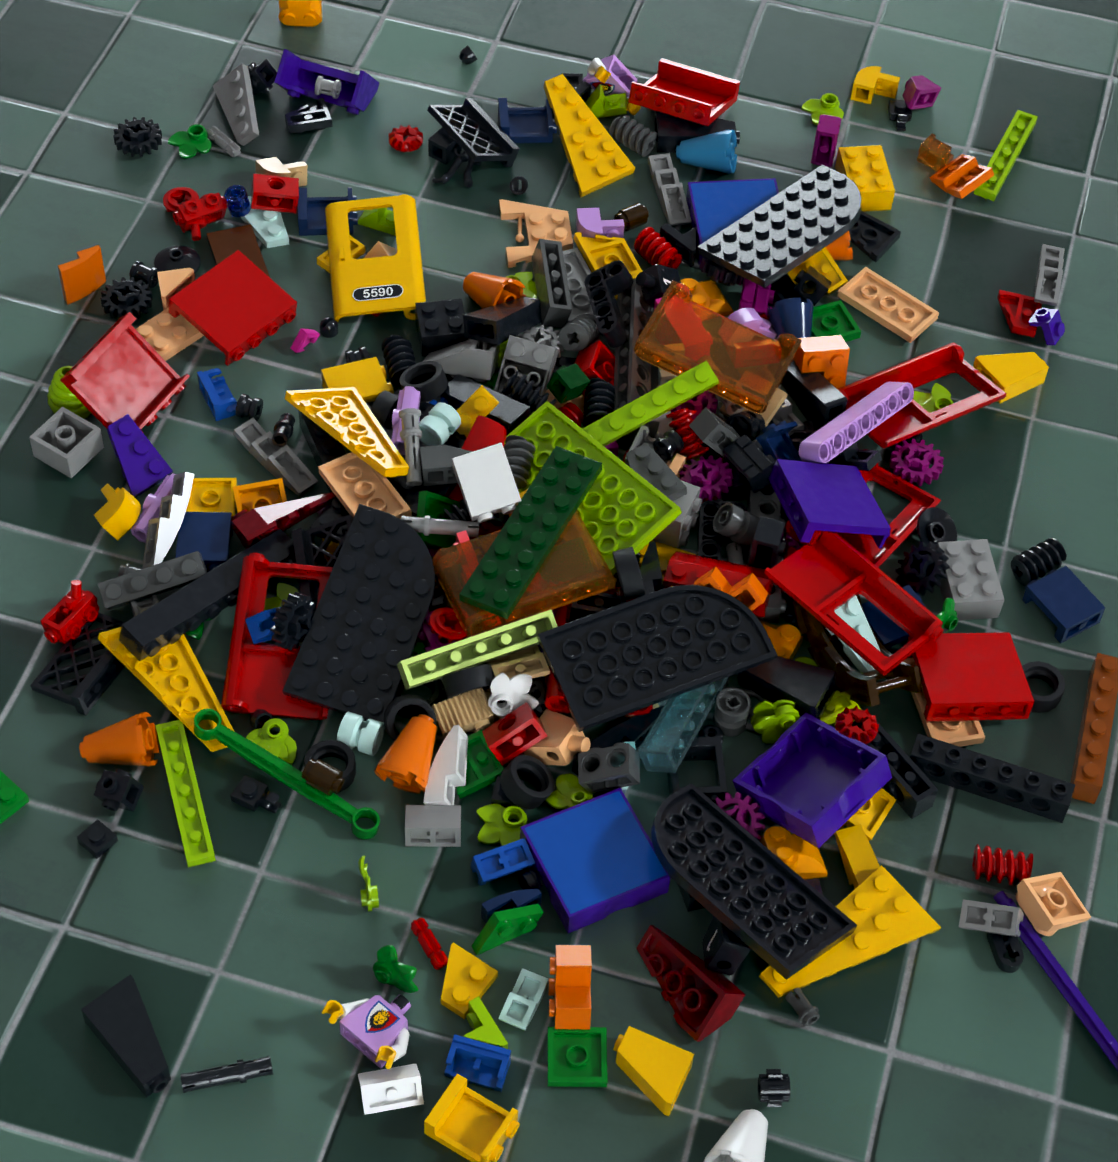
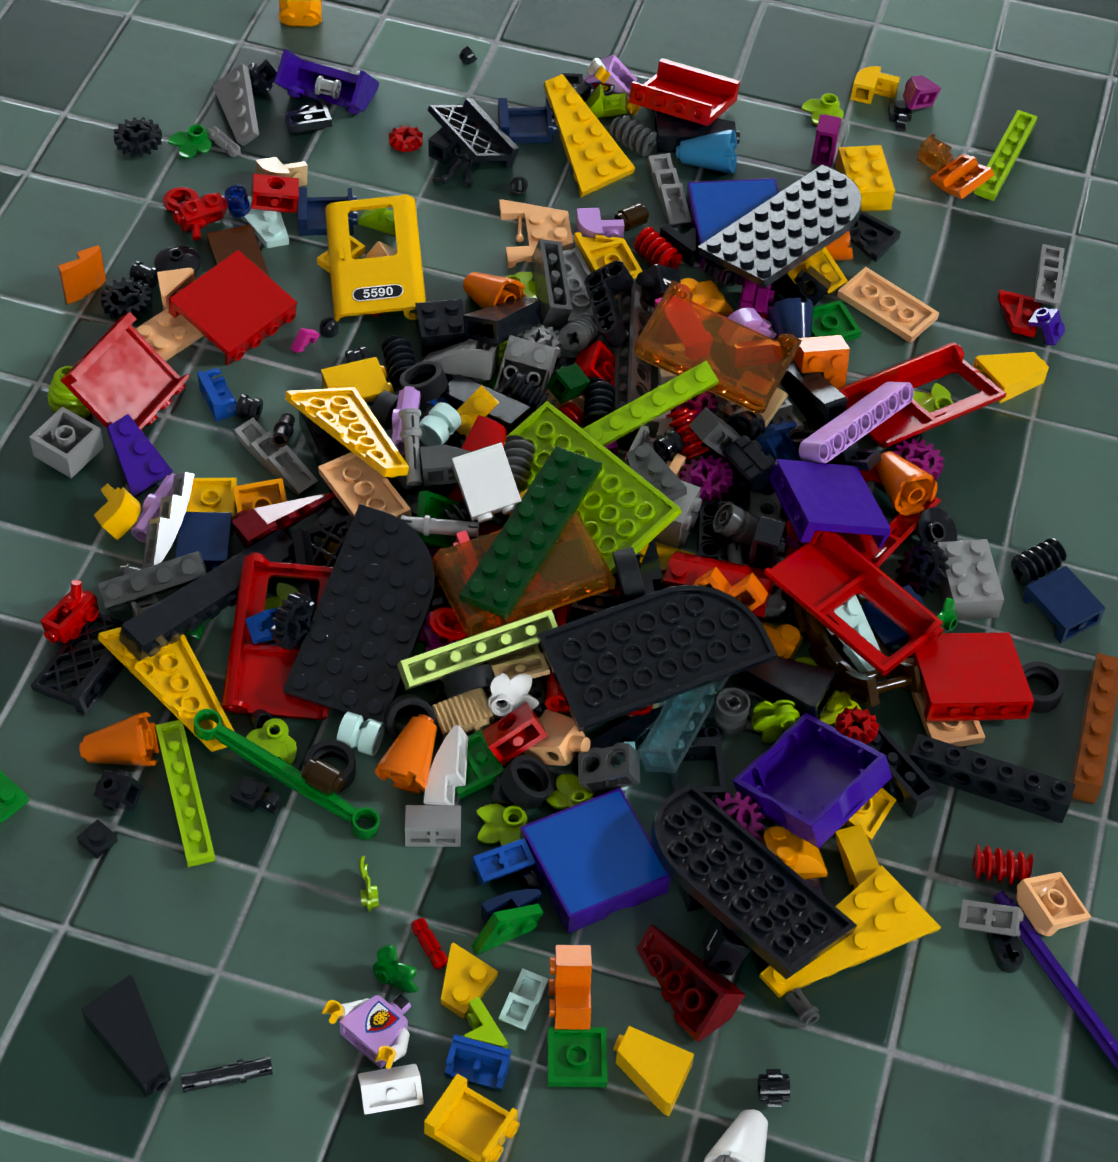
(905, 483): none -> orange cone

